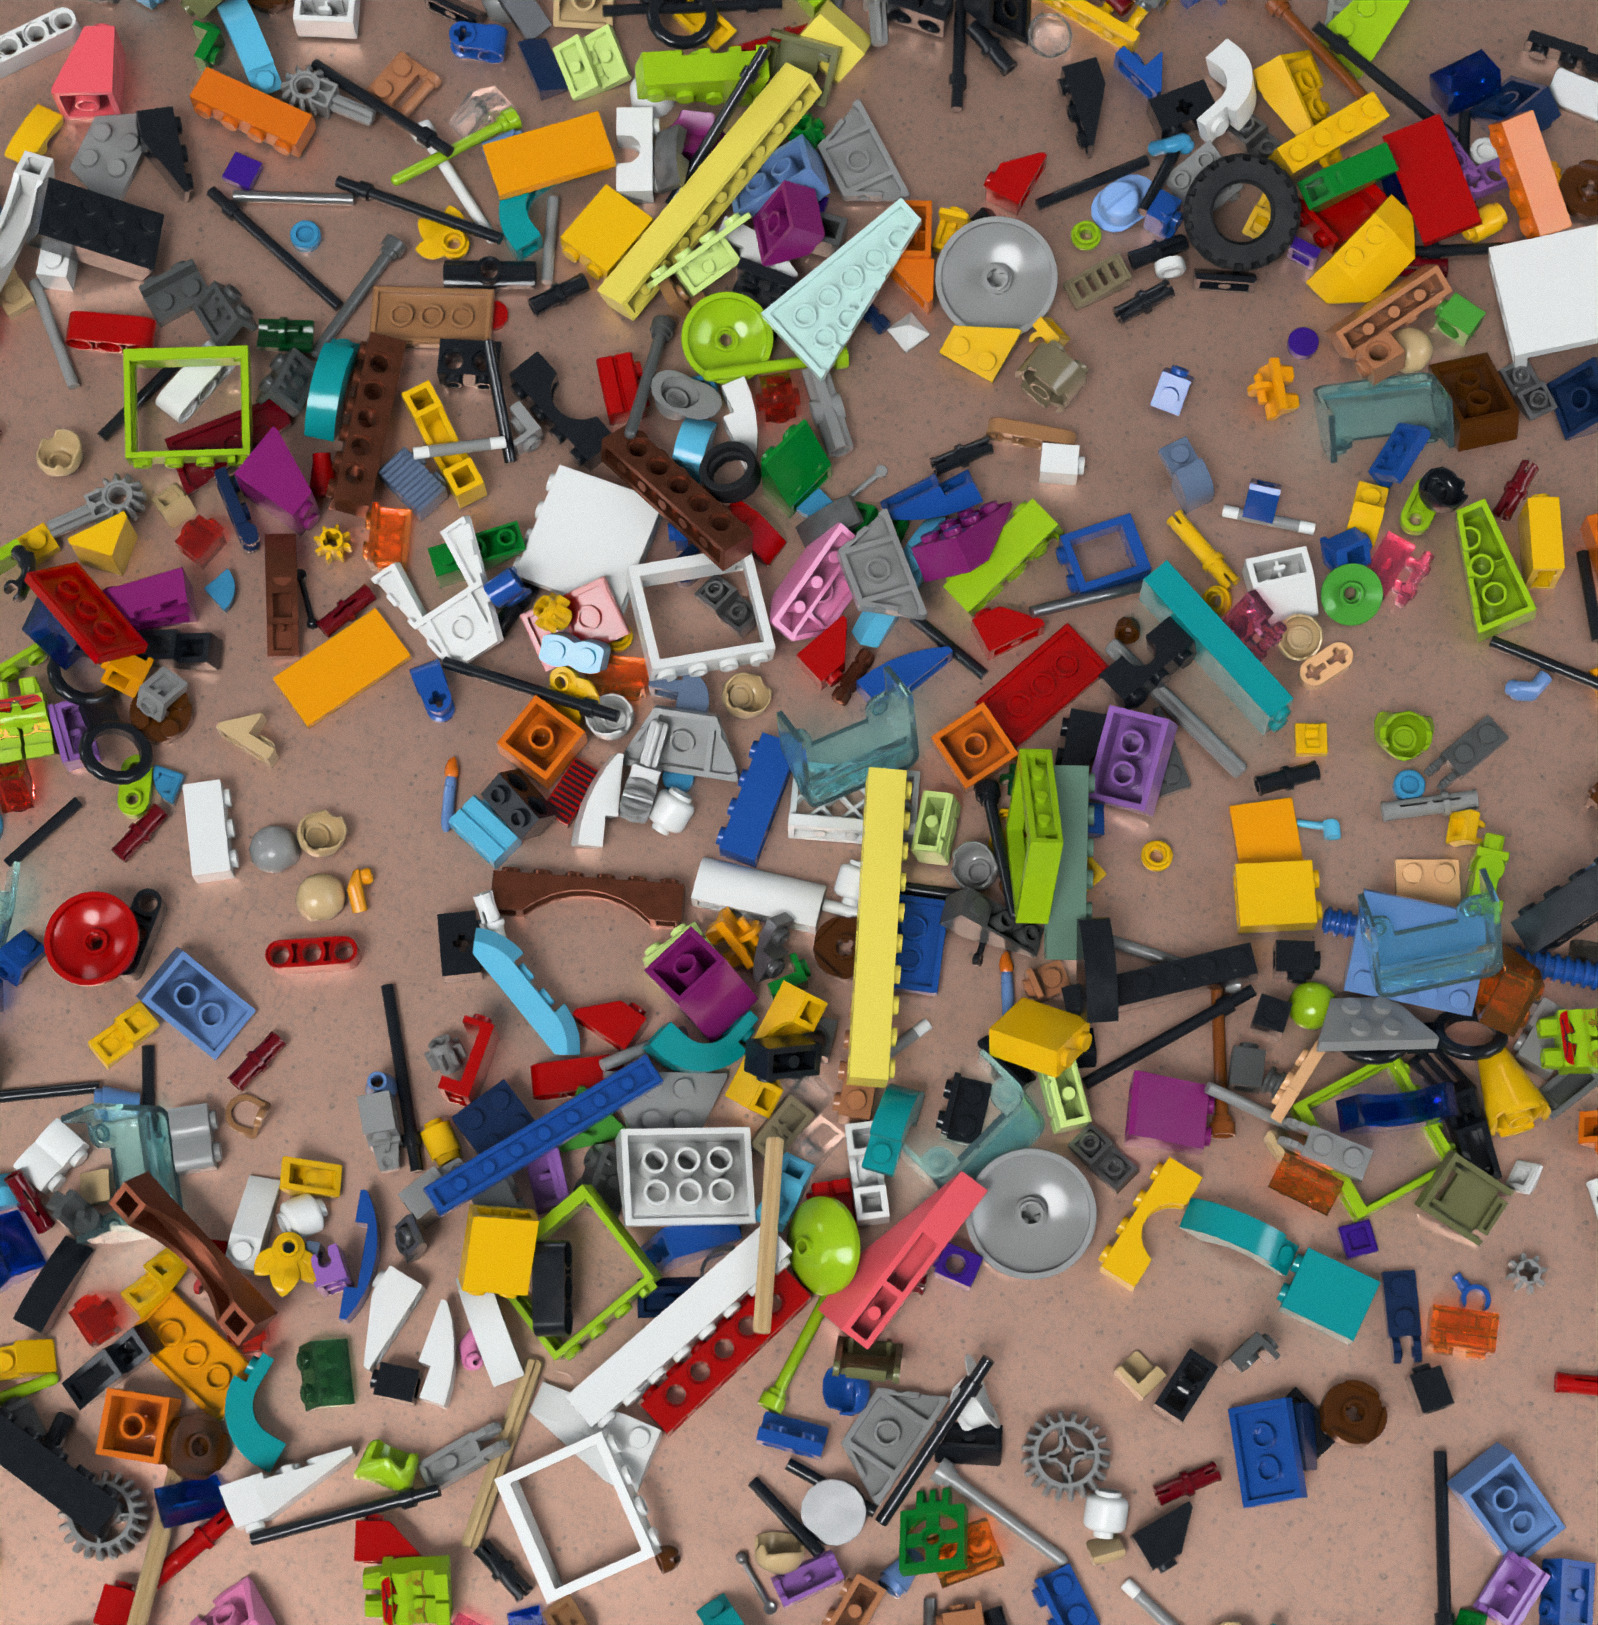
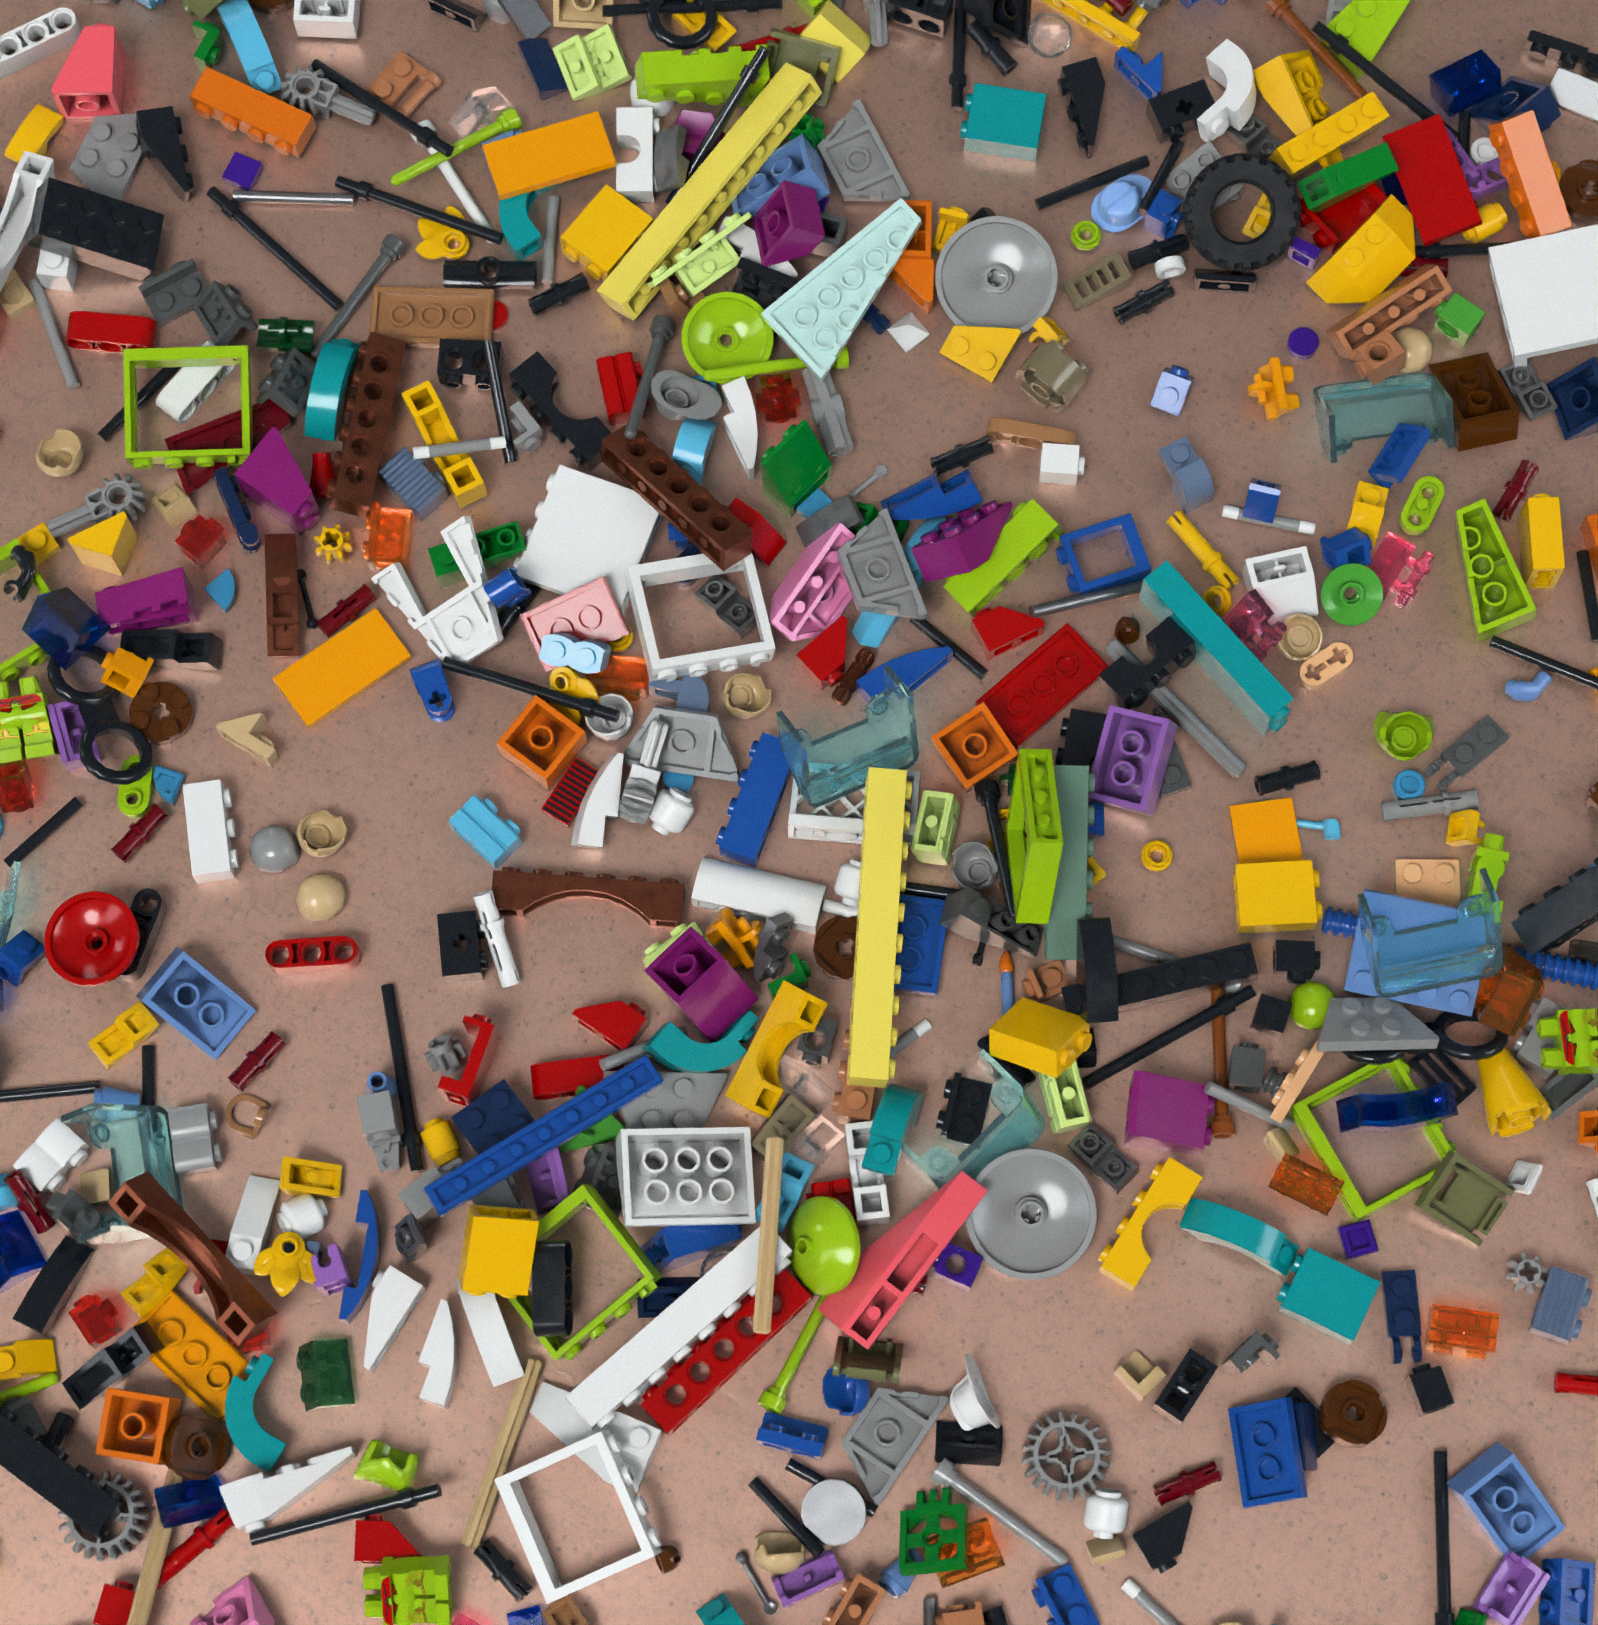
(86, 612): red tile -> none
(160, 692): light grey bracket -> none
(305, 236): dark azure tile -> none
(355, 889): light orange arm -> none
(396, 1383): black brick -> none
(449, 794): medium blue piece -> none
(462, 1457): light grey hinge -> none
(469, 1352): bright pink arm -> none
(481, 41): blue piece -> none
(519, 804): black brick -> none
(552, 612): yellow gear -> none
(554, 1026): medium azure brick -> none
(719, 456): black tyre -> none
(782, 1057): black brick -> none
(969, 1388): black bar -> none
(1003, 121): none -> teal brick
(1014, 181): red slope -> none
(1179, 142): dark azure arm -> none
(1310, 740): yellow tile -> none
(1328, 1150): light grey hinge -> none
(1442, 490): black hair -> none
(1465, 1287): blue piece -> none
(1471, 1132): black slope -> none
(1560, 1305): none -> sand blue brick

